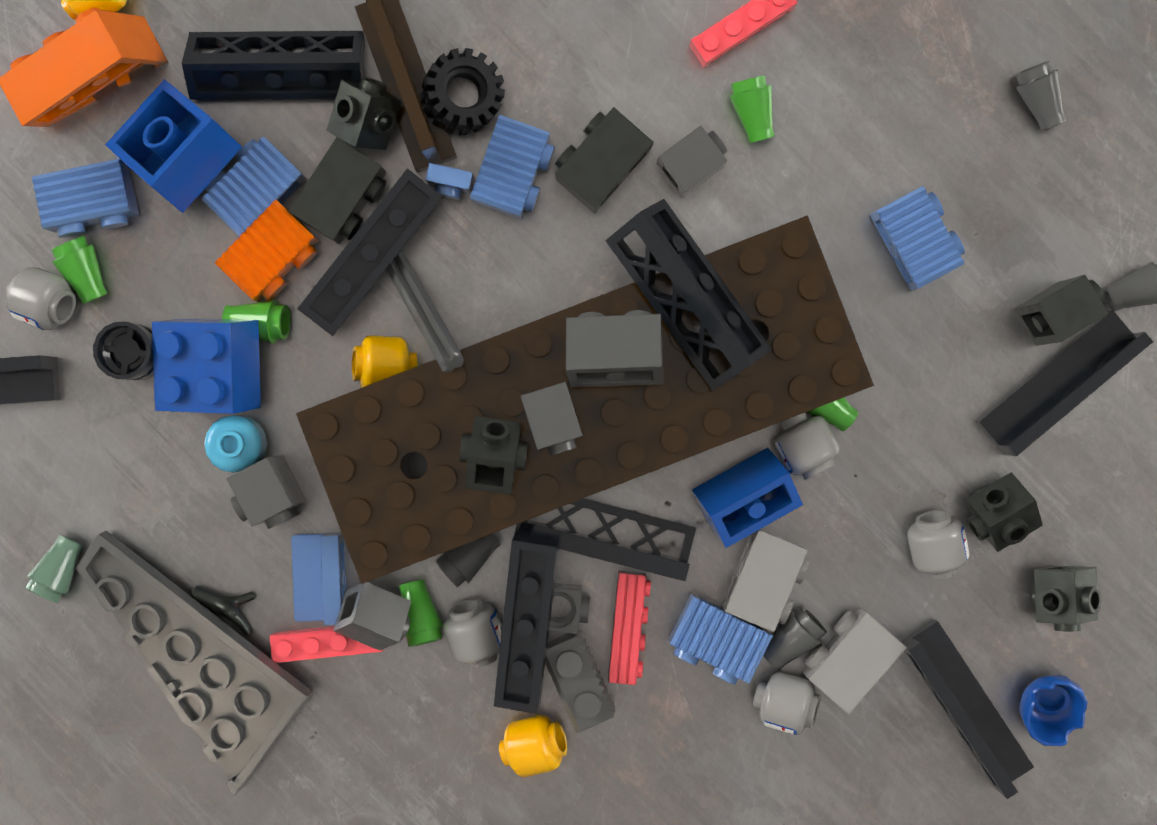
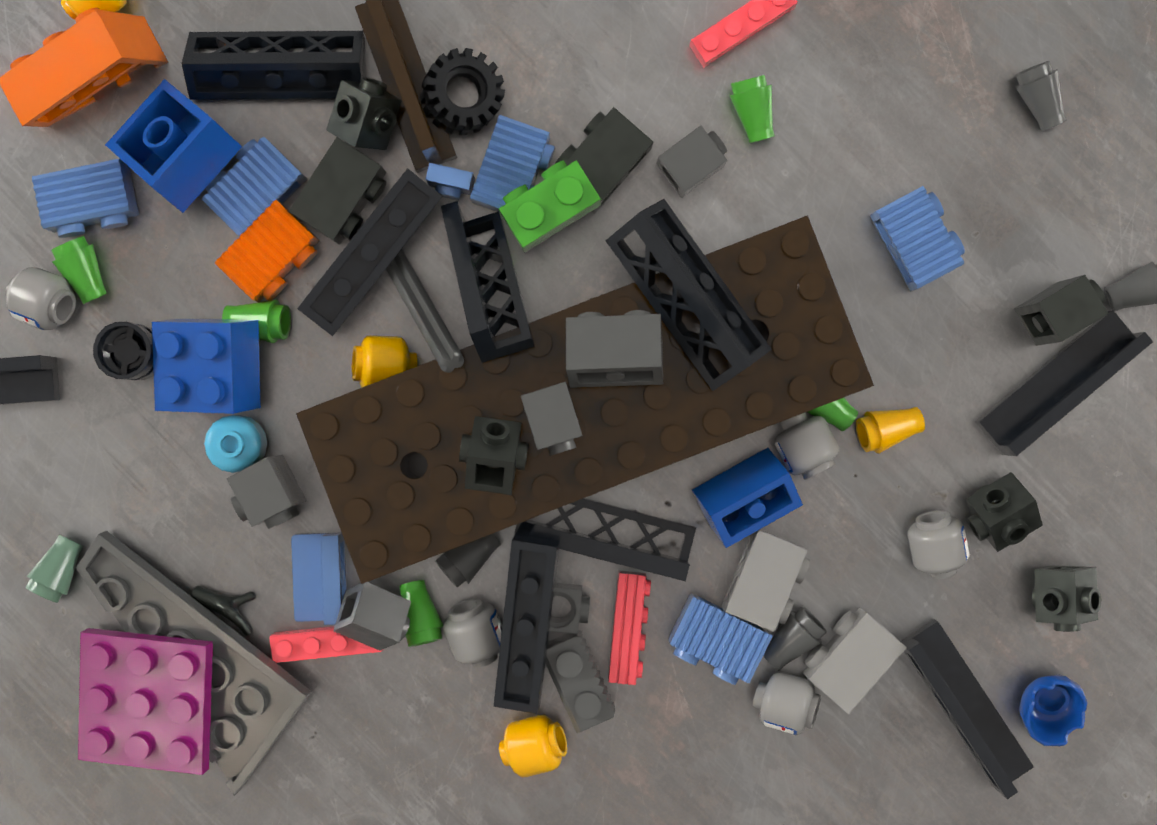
(145, 701): none -> magenta plate
(471, 280): none -> black fence
(550, 205): none -> bright green brick
(886, 428): none -> yellow cone

